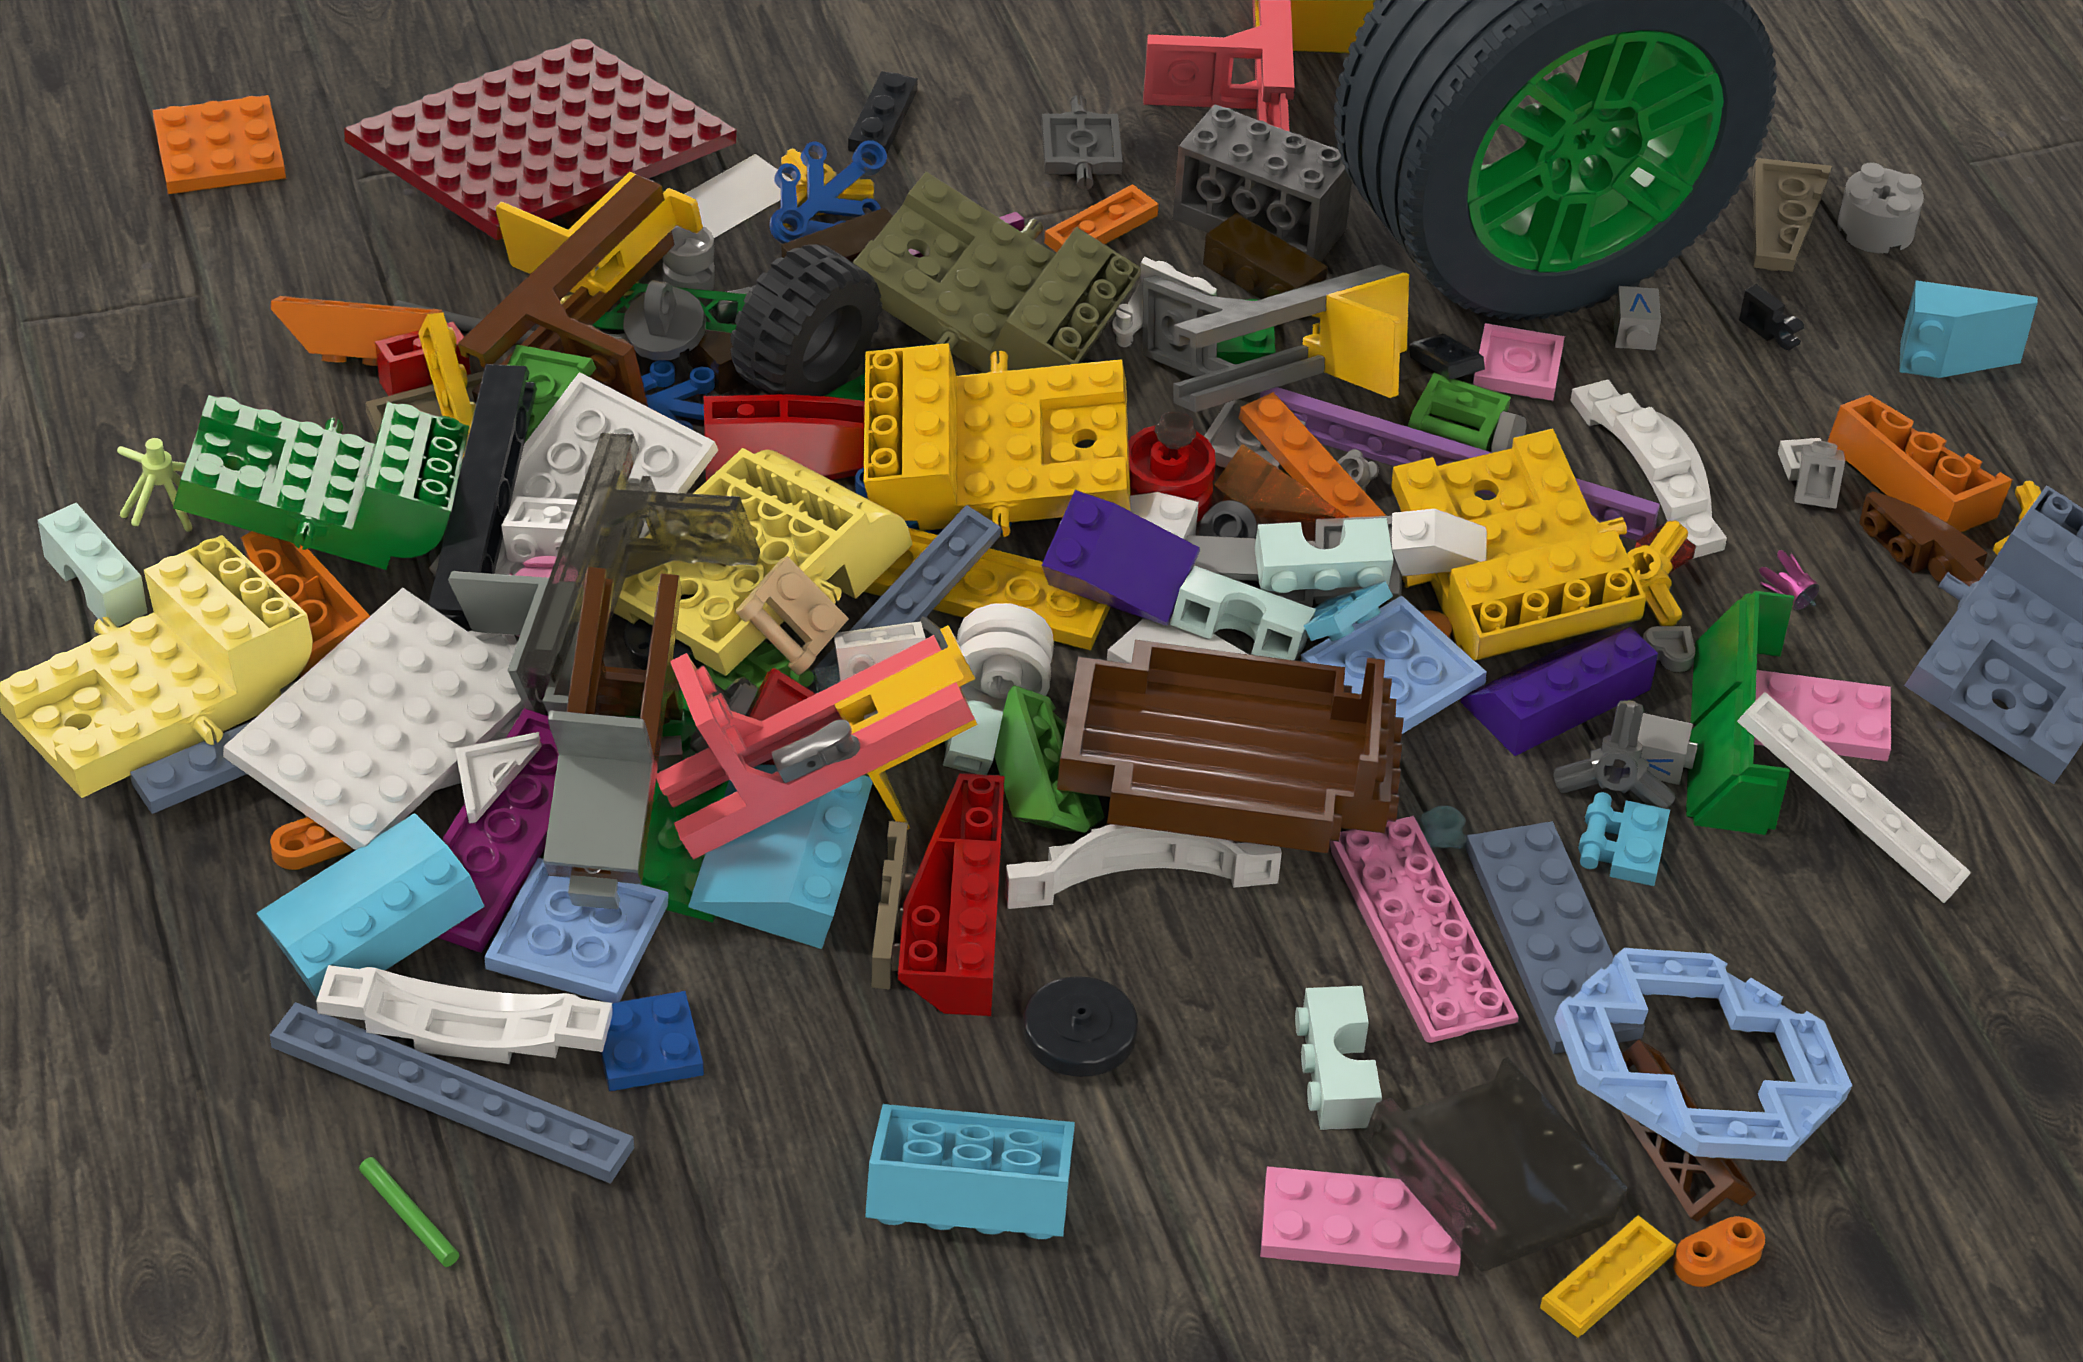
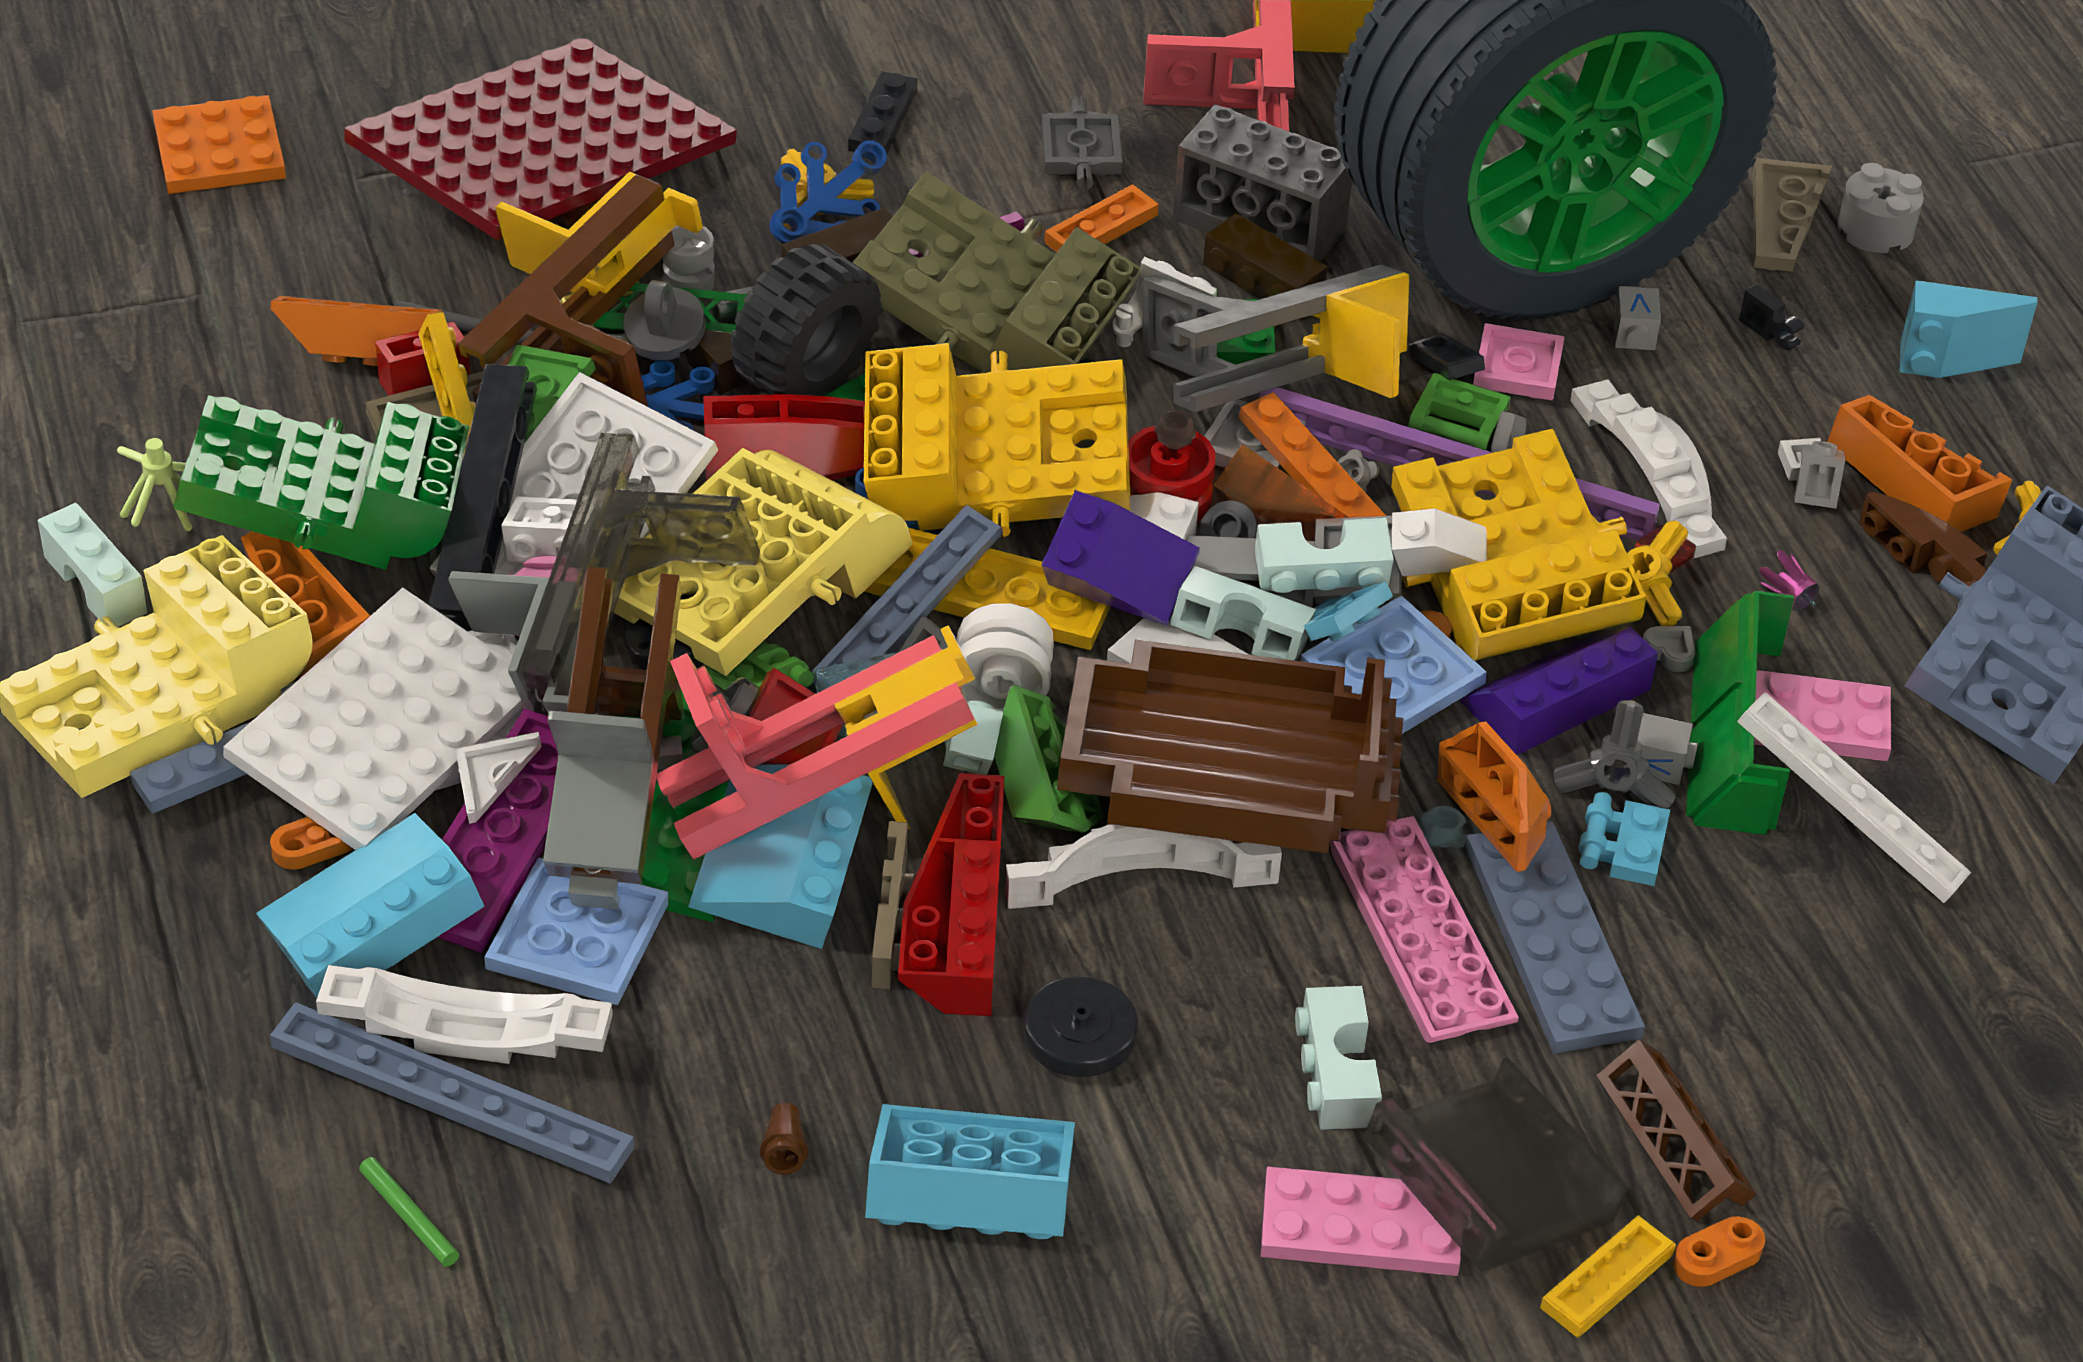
(651, 1042): blue plate -> none
(736, 194): white sticker -> none
(784, 1142): none -> reddish brown cone
(800, 606): tan plate -> none
(815, 751): flat silver bar -> none
(866, 647): white bracket -> none
(1495, 792): none -> orange wedge
(1656, 1101): light blue plate -> none

